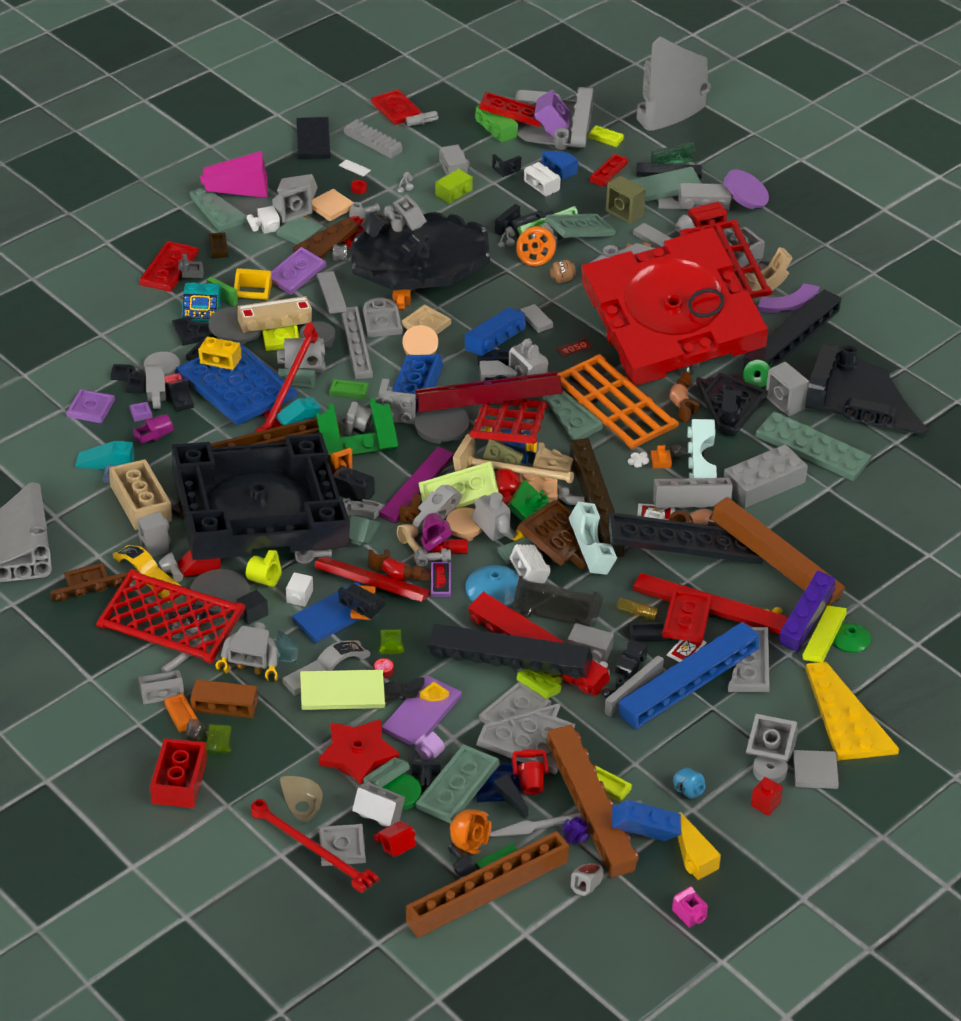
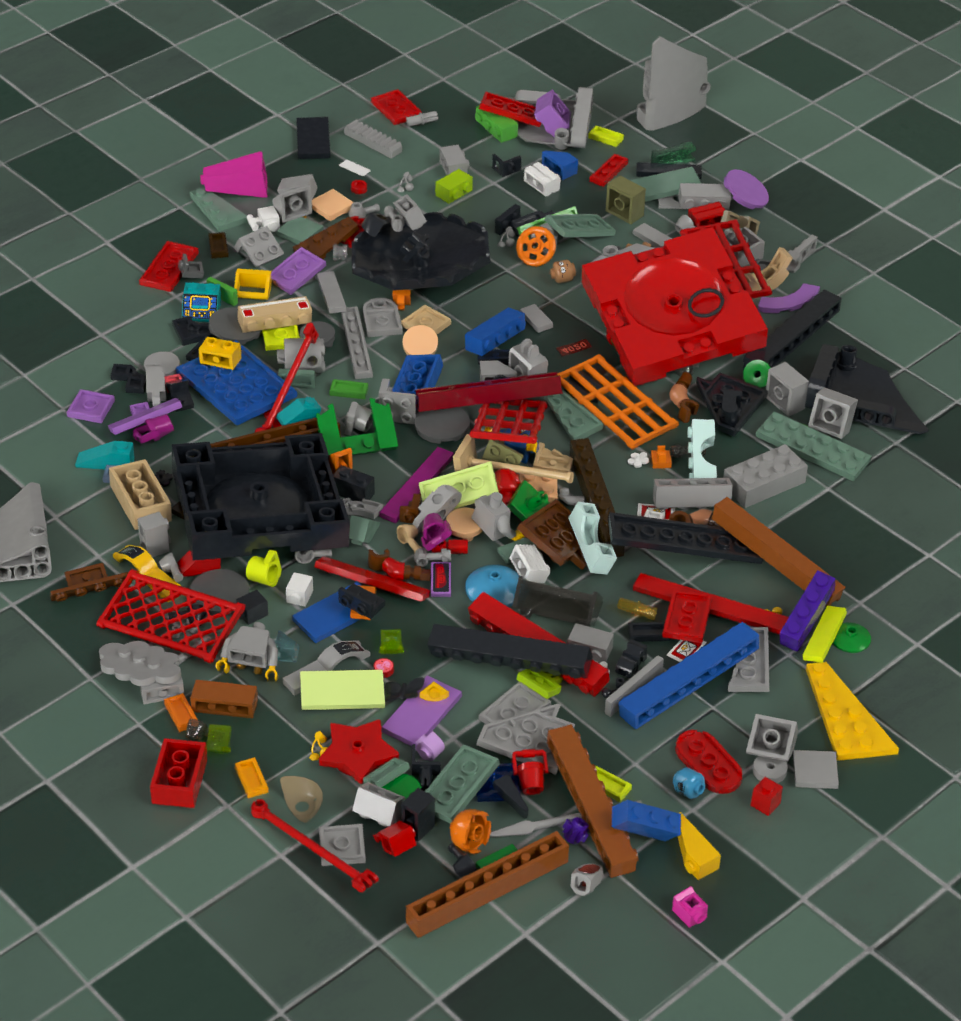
(139, 418): none -> medium lavender tile
(140, 663): none -> light grey plate
(163, 479): none -> black plant
(251, 777): none -> light orange tile
(259, 246): none -> light grey bracket
(320, 738): none -> yellow piece
(419, 812): none -> black brick
(708, 757): none -> red tile
(751, 223): none -> dark tan brick
(801, 253): none -> light grey plate
(832, 413): none -> light grey brick

